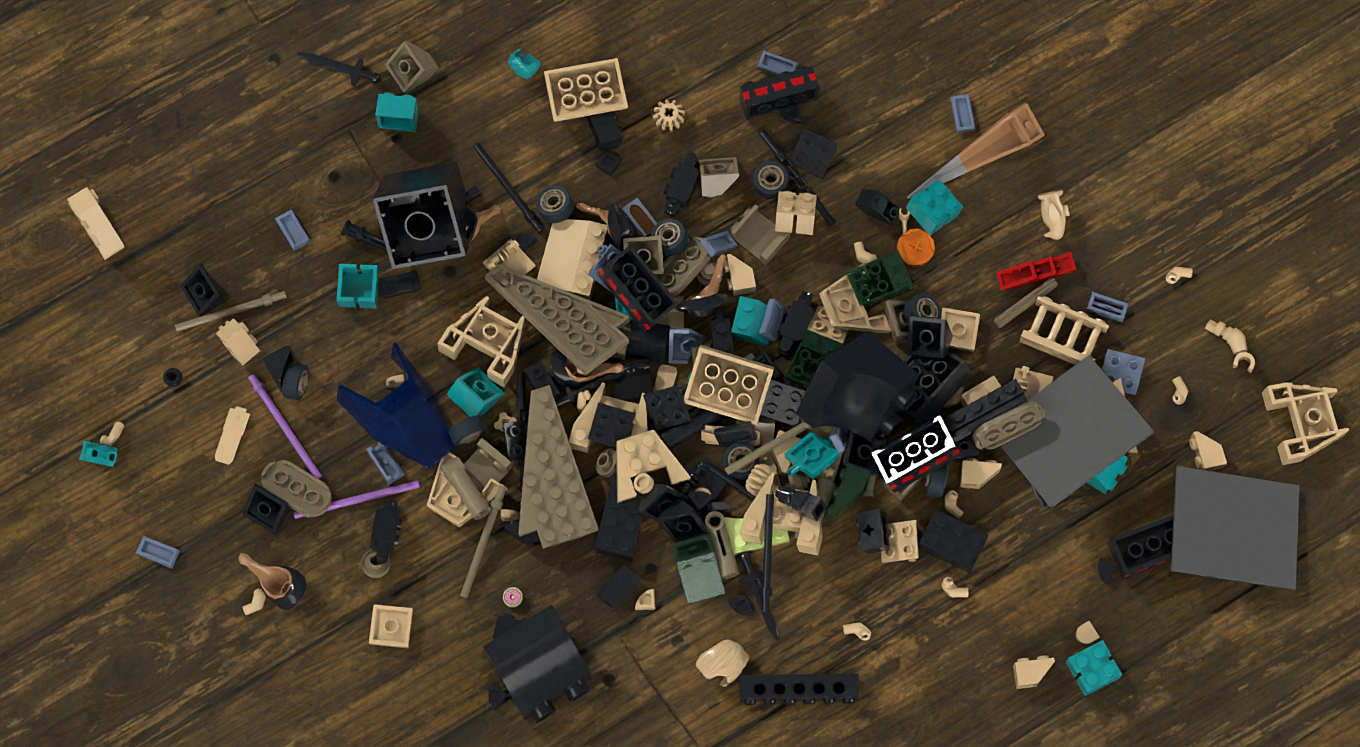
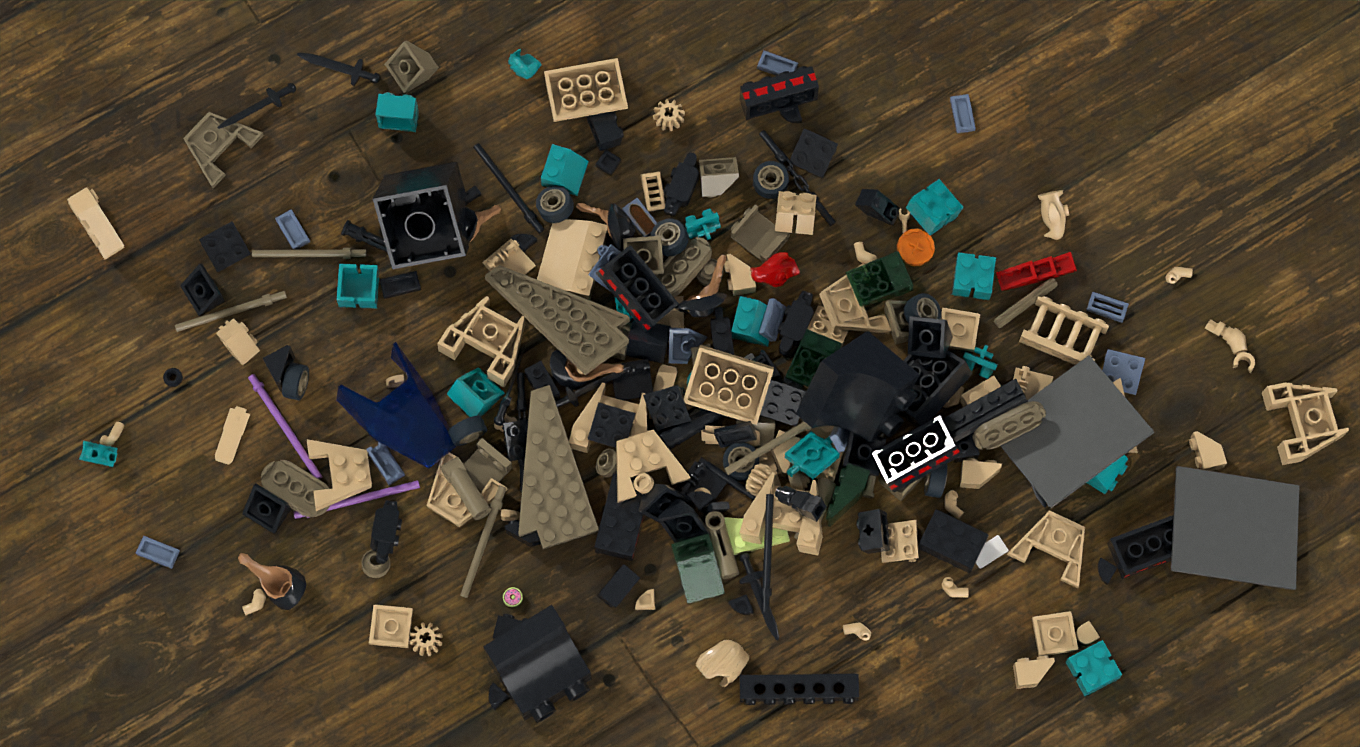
(209, 142): none -> dark tan wing
(224, 246): none -> black hinge
(273, 97): none -> black sword
(346, 253): none -> dark tan bar
(347, 468): none -> tan wing
(422, 633): none -> tan gear
(506, 400): none -> black sword
(564, 169): none -> teal slope
(581, 400): tan arm -> none
(649, 176): none -> tan slope
(702, 226): none -> teal hips
(719, 243): sand blue tile -> none
(775, 270): none -> red animal
(973, 274): none -> teal piece
(987, 367): none -> teal hips
(992, 550): none -> white sticker
(1006, 136): medium nougat plate -> none
(1055, 633): none -> tan plate
(1058, 538): none -> tan wing
(1181, 392): tan arm -> none

